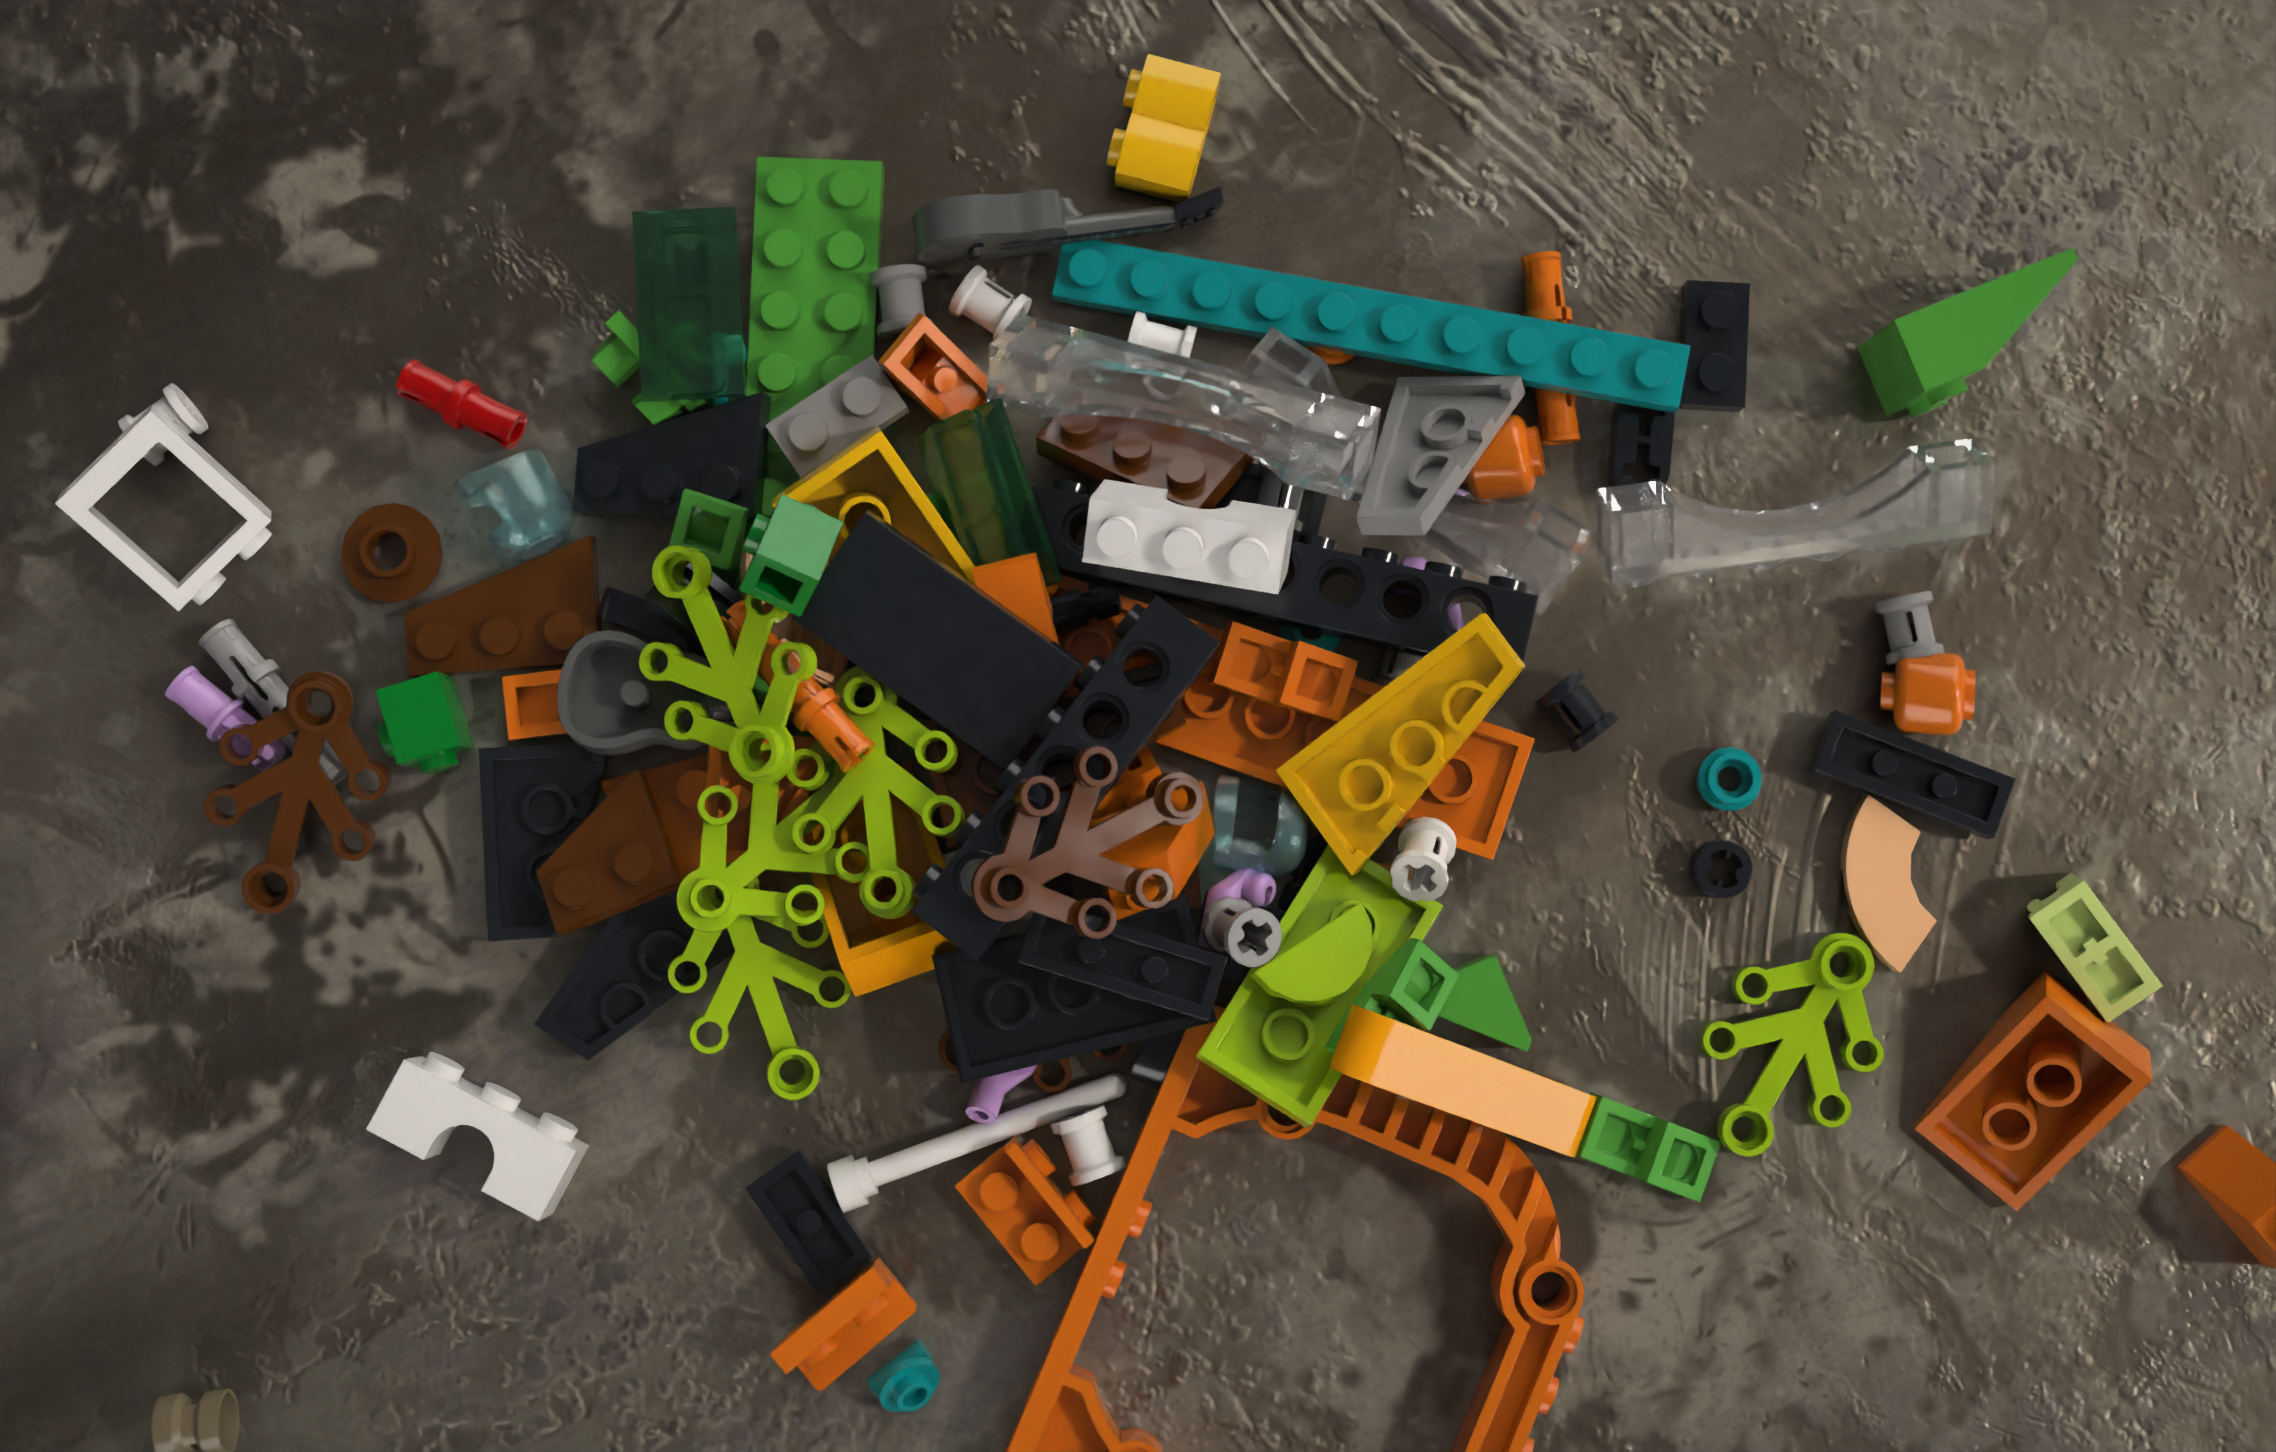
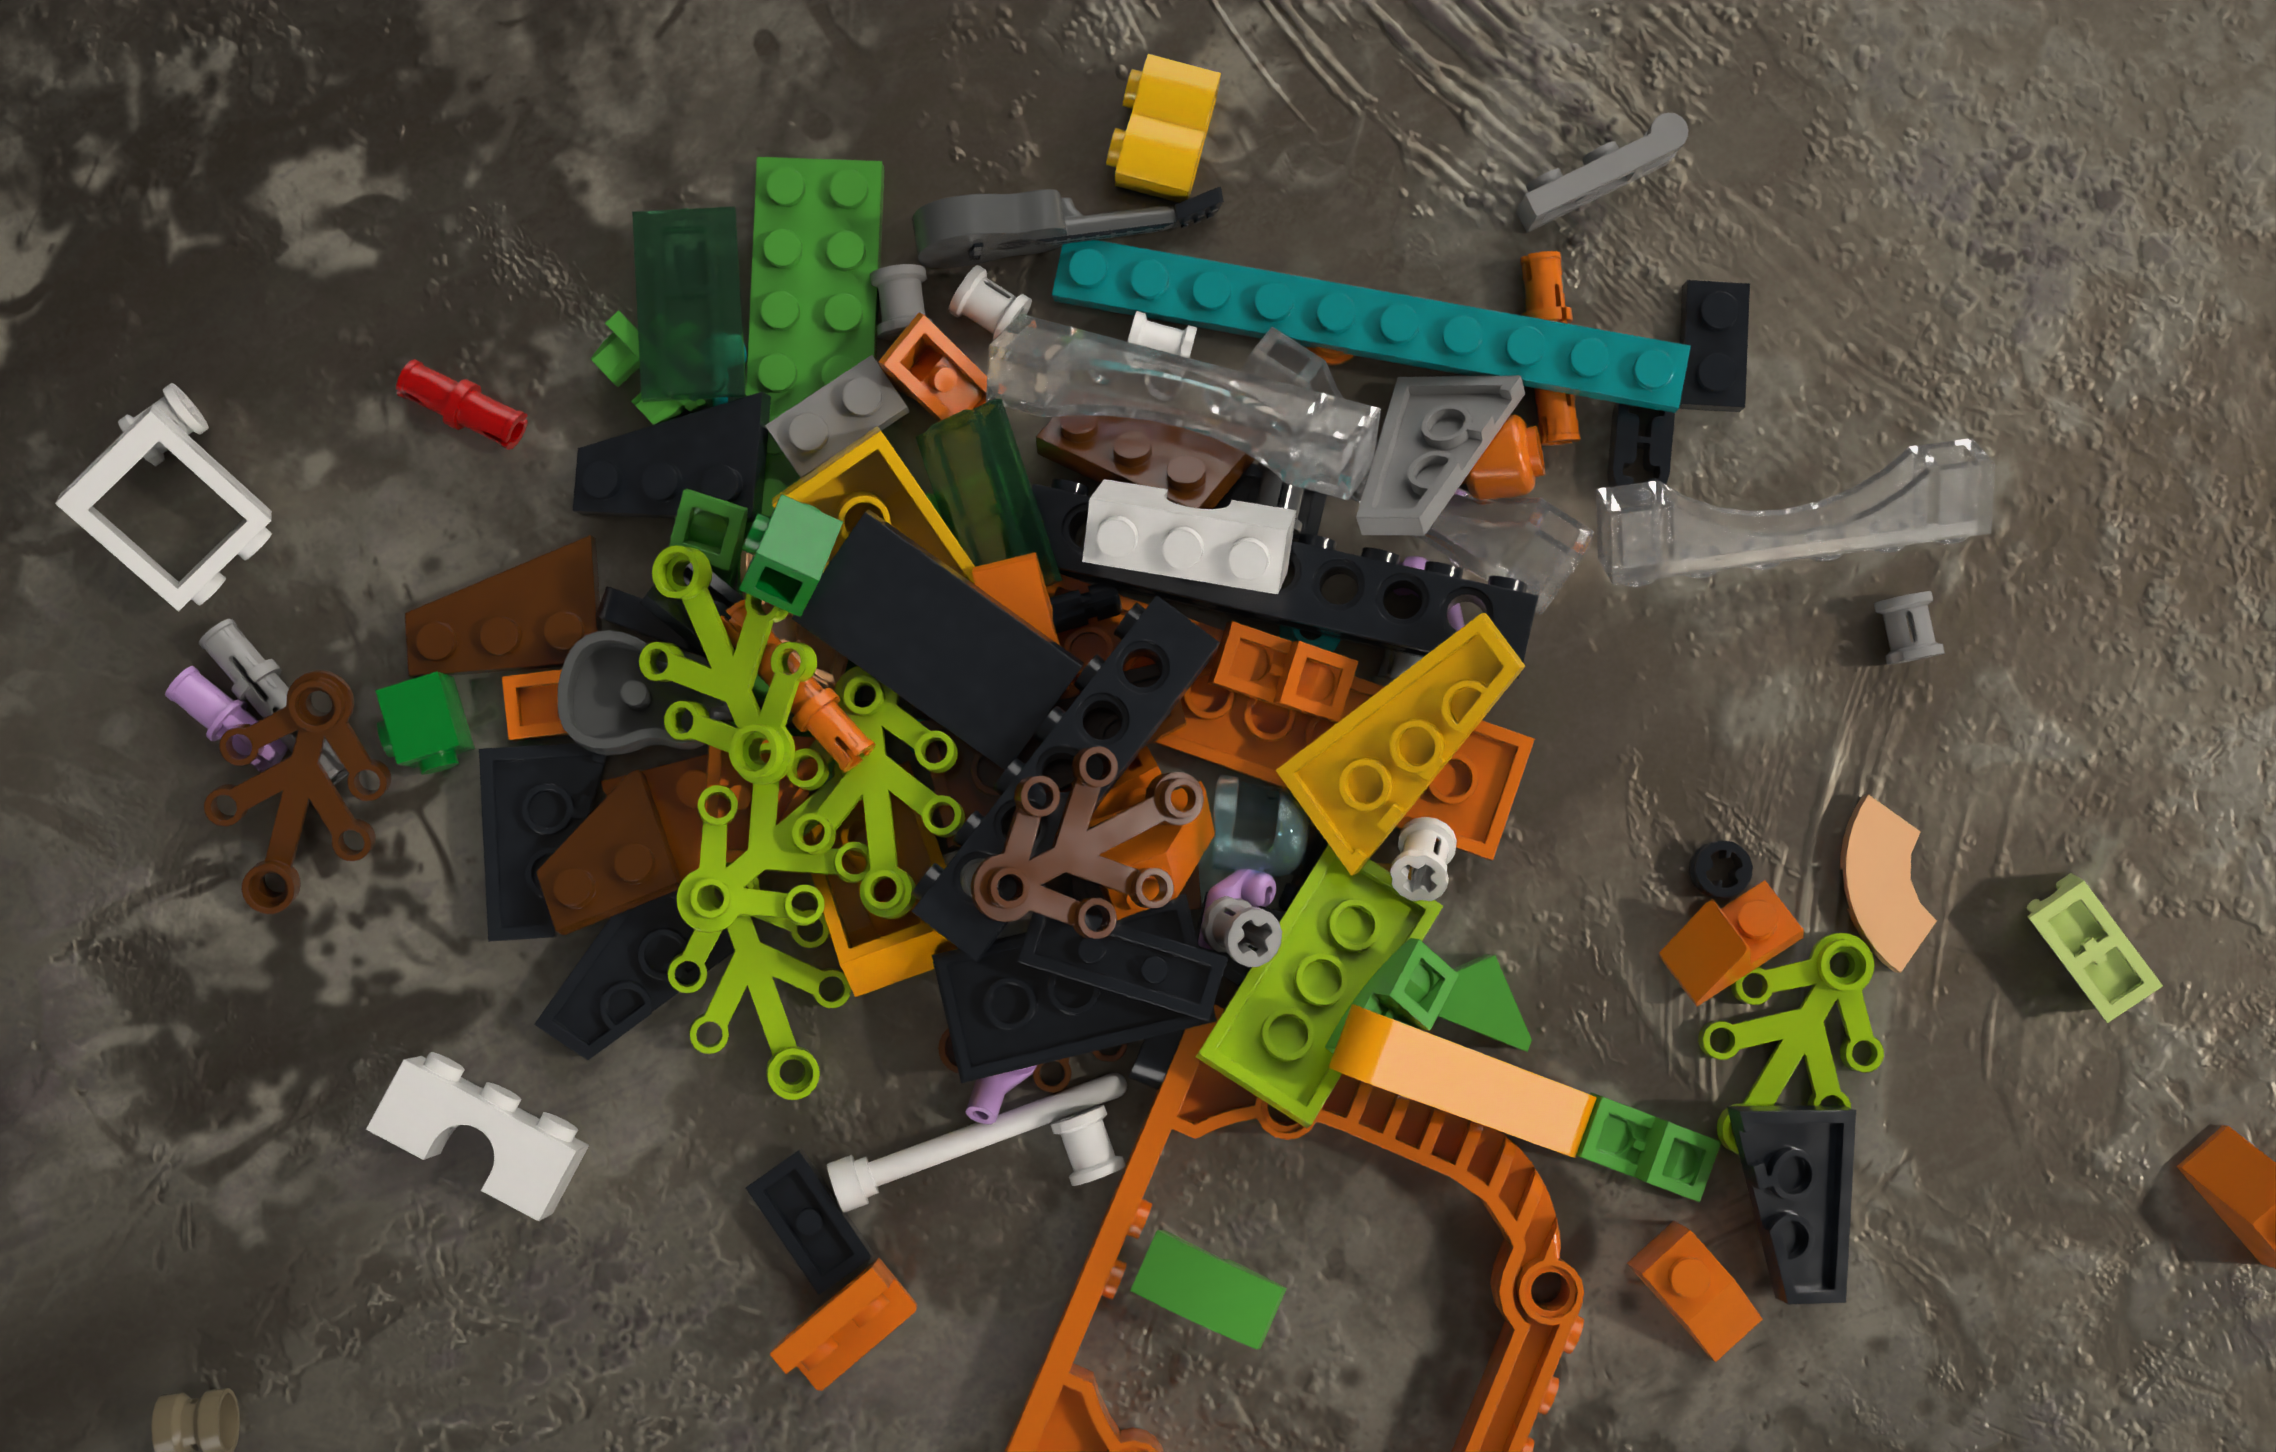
(416, 570): reddish brown piece -> none
(528, 501): clear light blue helmet -> none
(906, 1380): teal plate -> none
(1027, 1208): orange bracket -> none
(1208, 1289): none -> bright green slope
(1322, 963): lime tile -> none
(1576, 710): black bush -> none
(1603, 172): none -> light grey plate
(1696, 1289): none -> orange slope
(1729, 941): none -> orange slope
(1748, 777): teal plate -> none
(1800, 1194): none -> black wing
(1912, 774): black plate -> none
(1929, 694): orange head -> none
(1932, 351): bright green slope -> none
(2035, 1090): orange slope -> none

